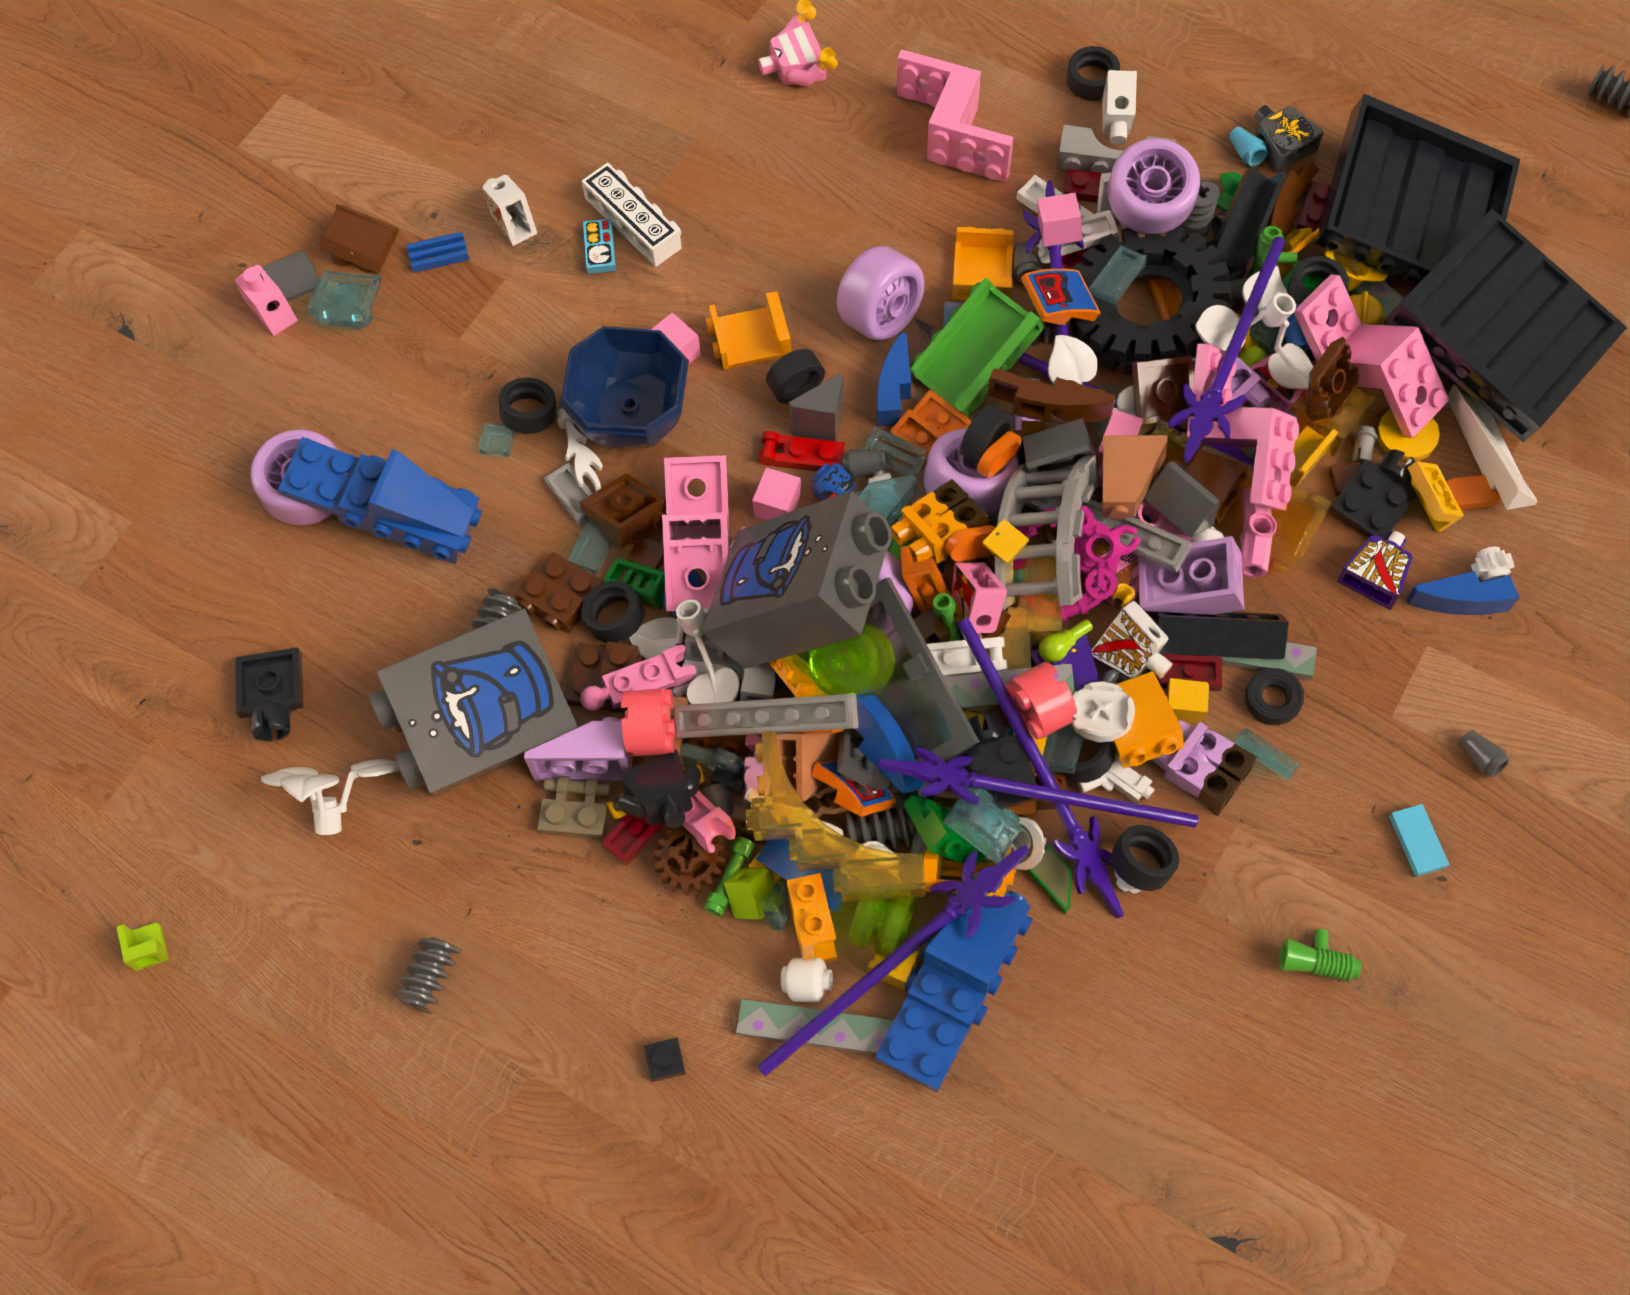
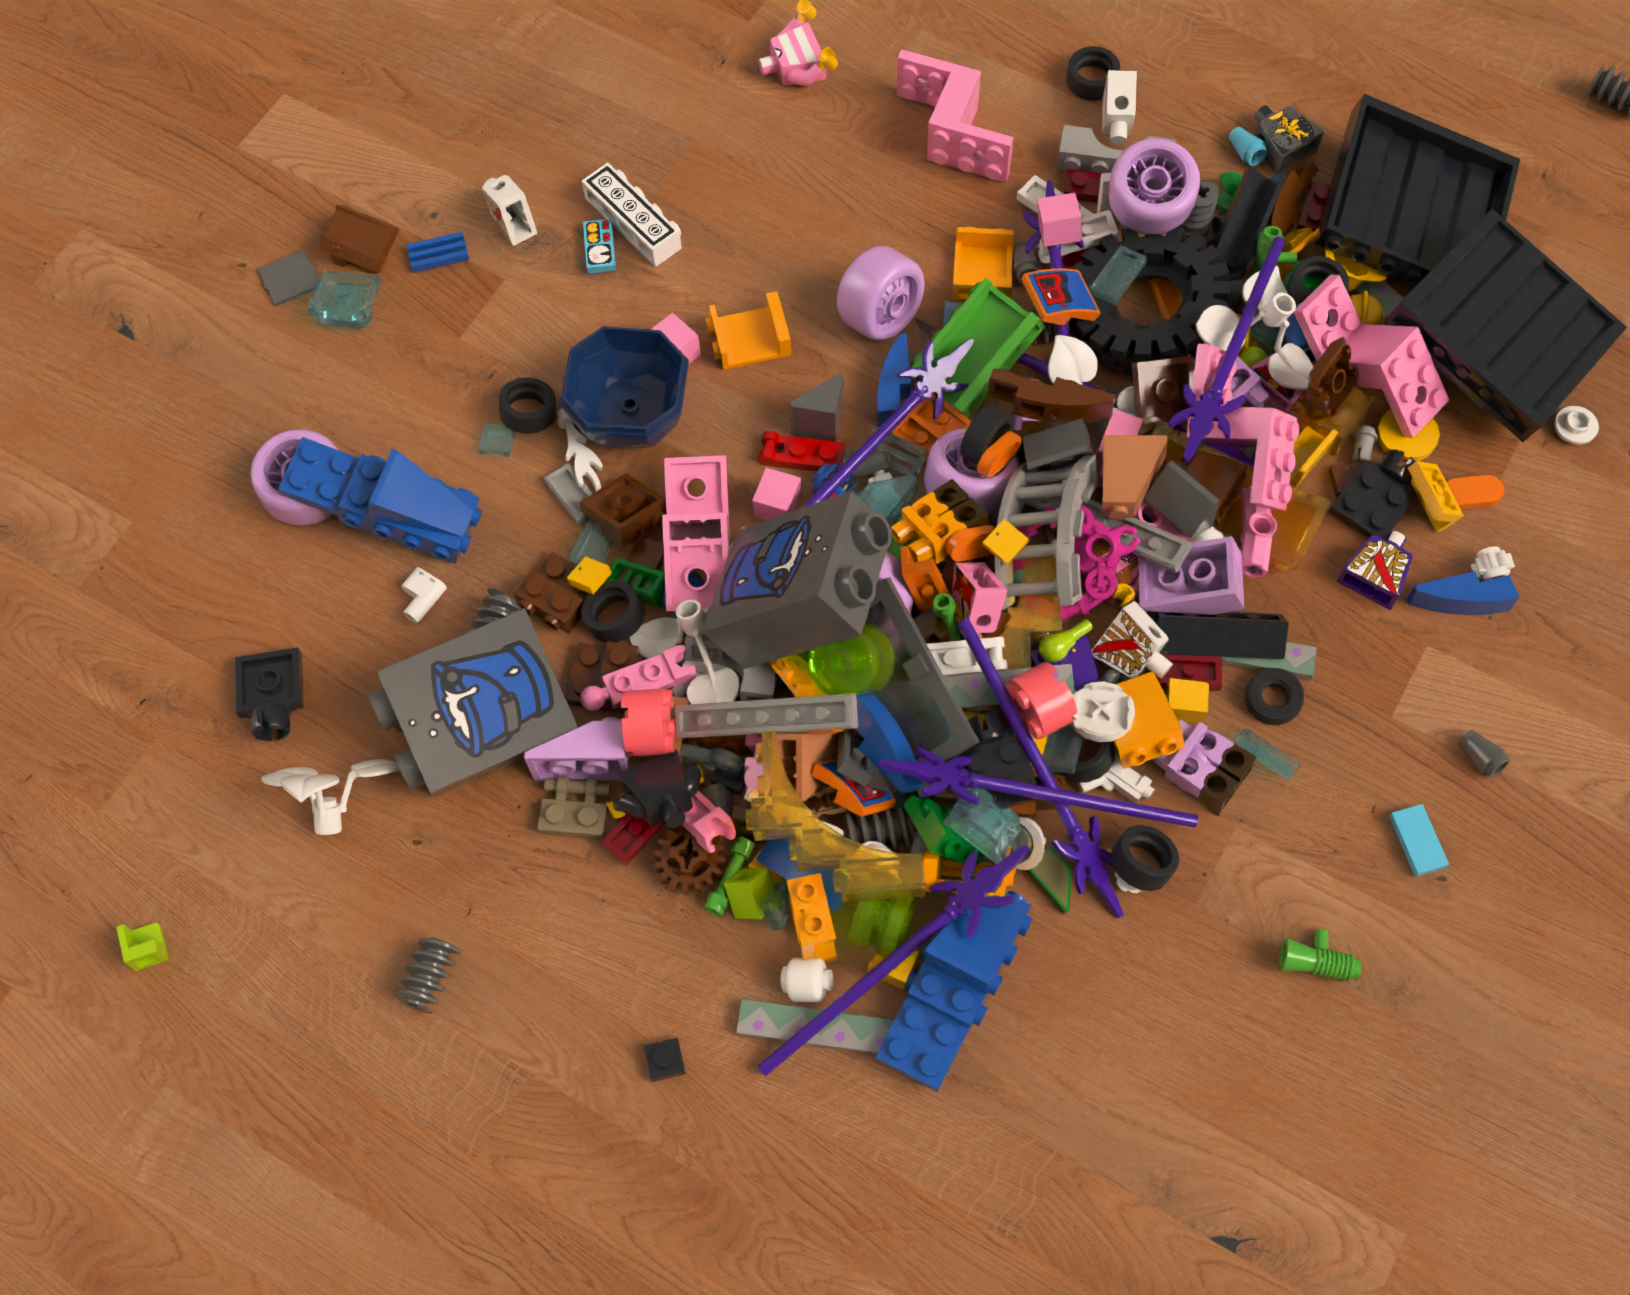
(258, 291): bright pink torso -> none
(423, 591): none -> white piece
(589, 575): none -> yellow tile
(795, 375): black tyre -> none
(931, 382): none -> dark purple piece
(1490, 450): white wedge -> none
(1576, 425): none -> white piece

